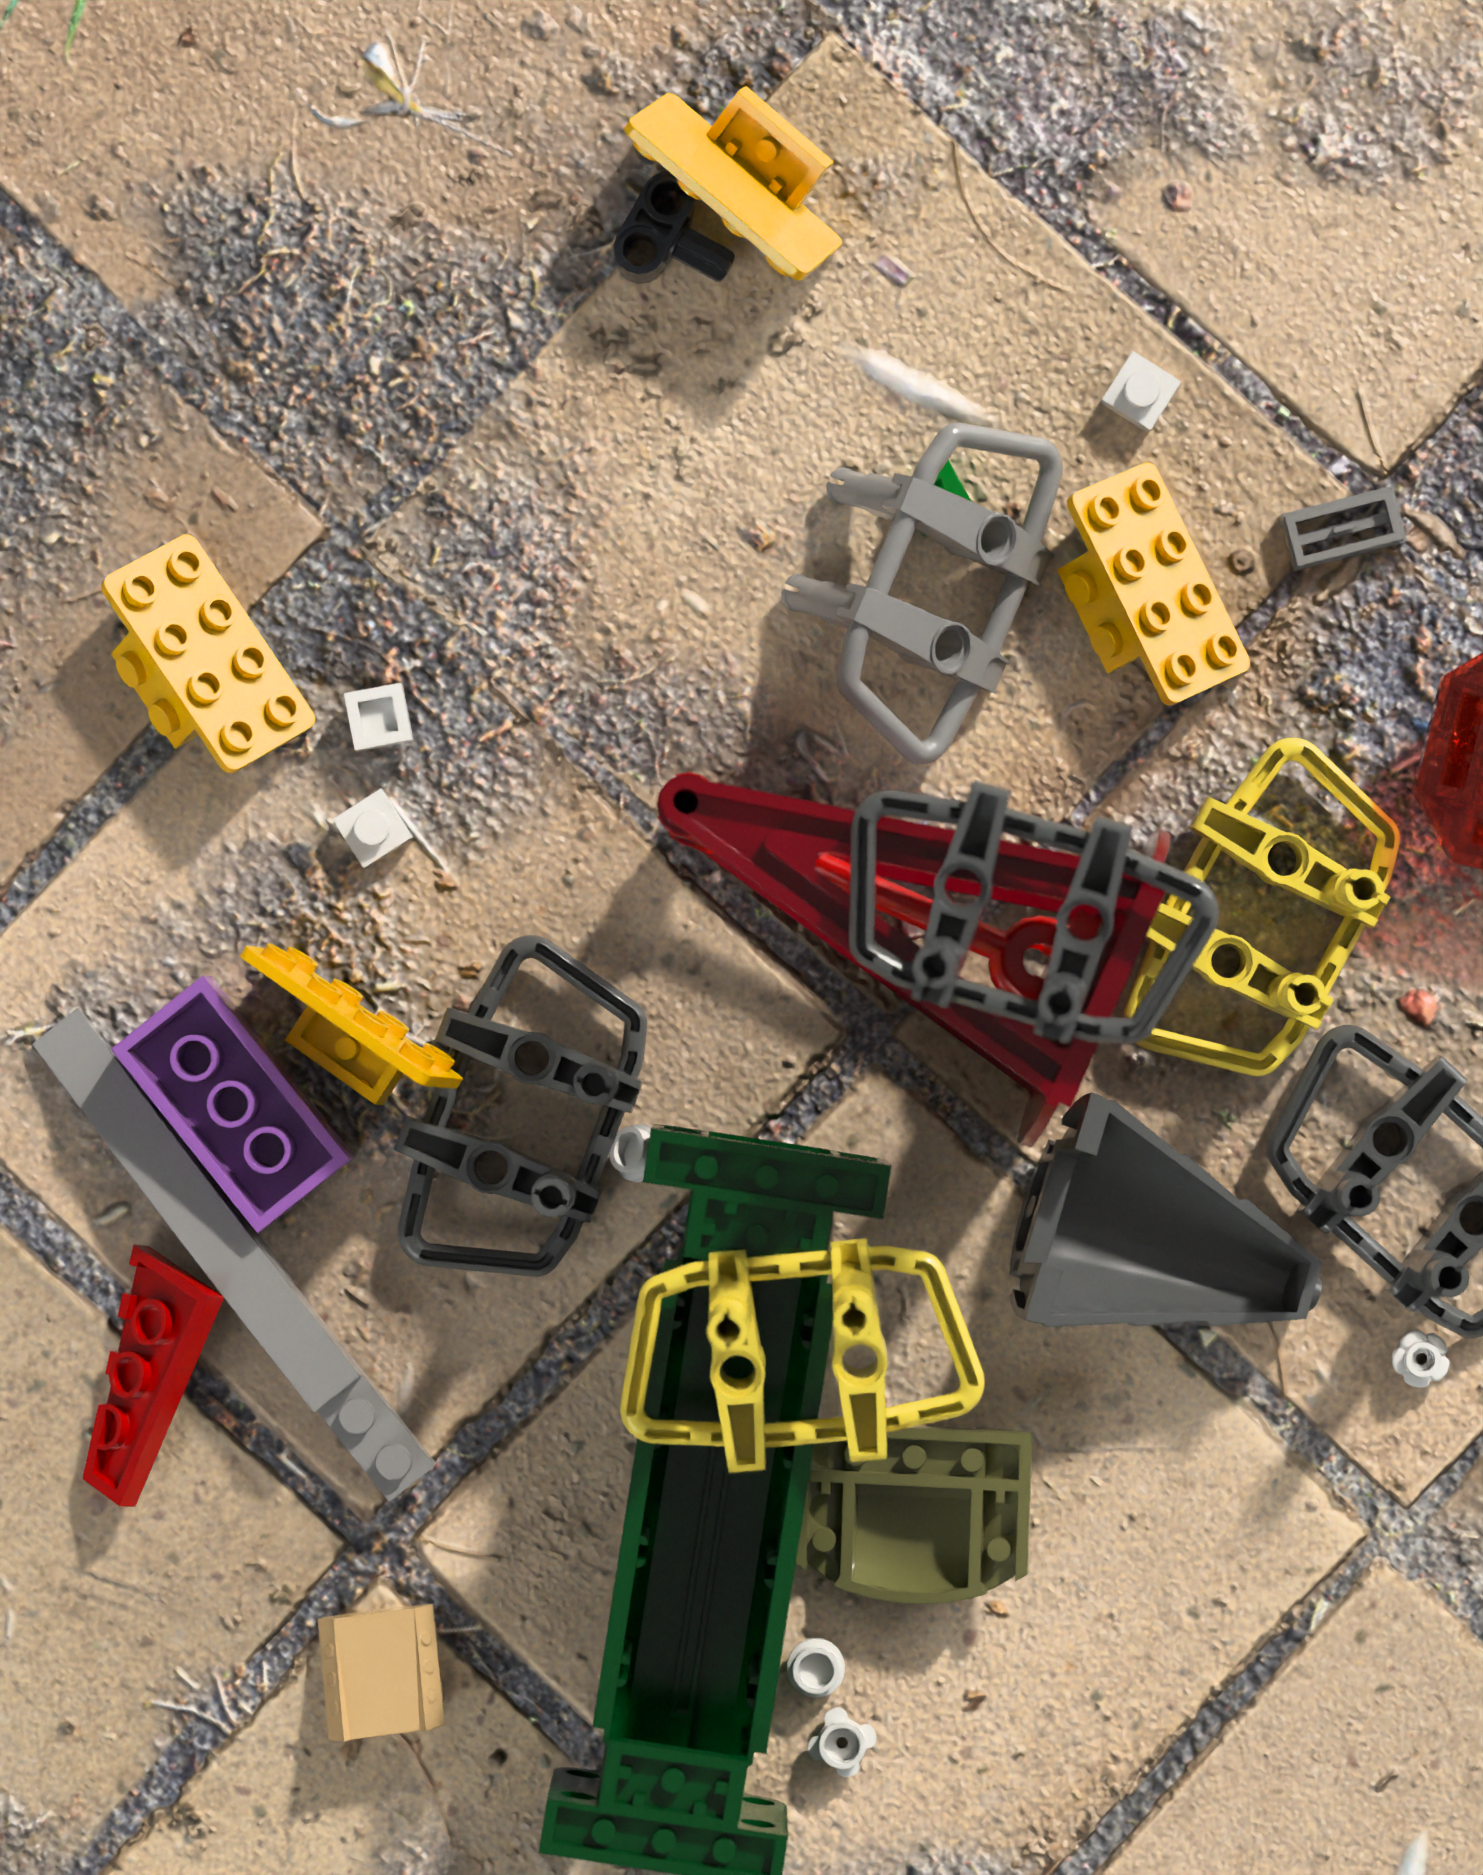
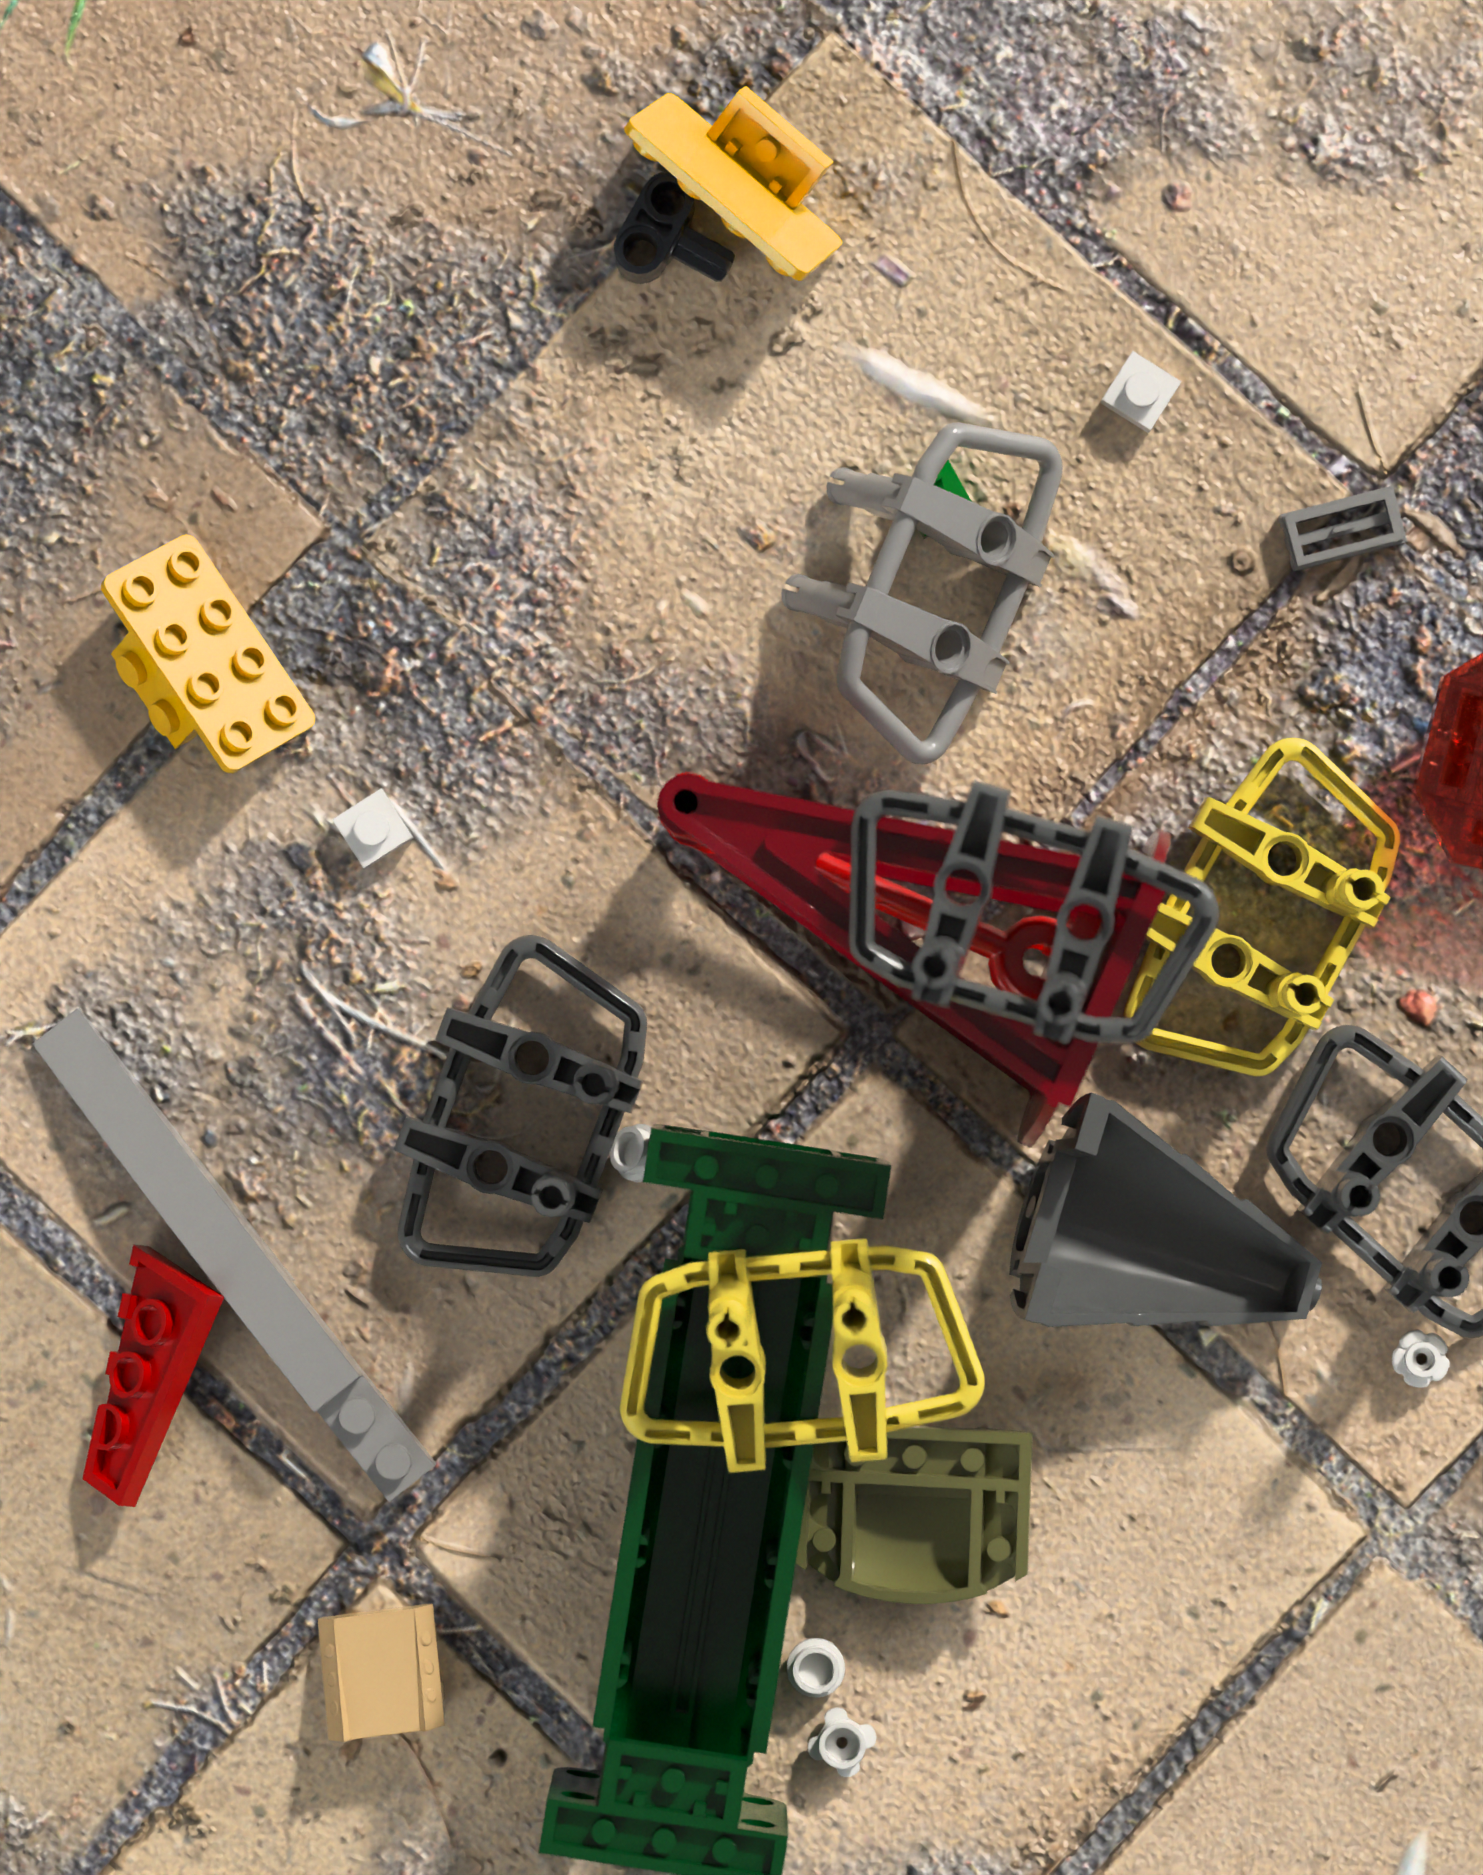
(233, 1103): medium lavender brick -> none
(345, 1037): yellow bracket -> none
(378, 717): white plate -> none
(1147, 588): yellow bracket -> none

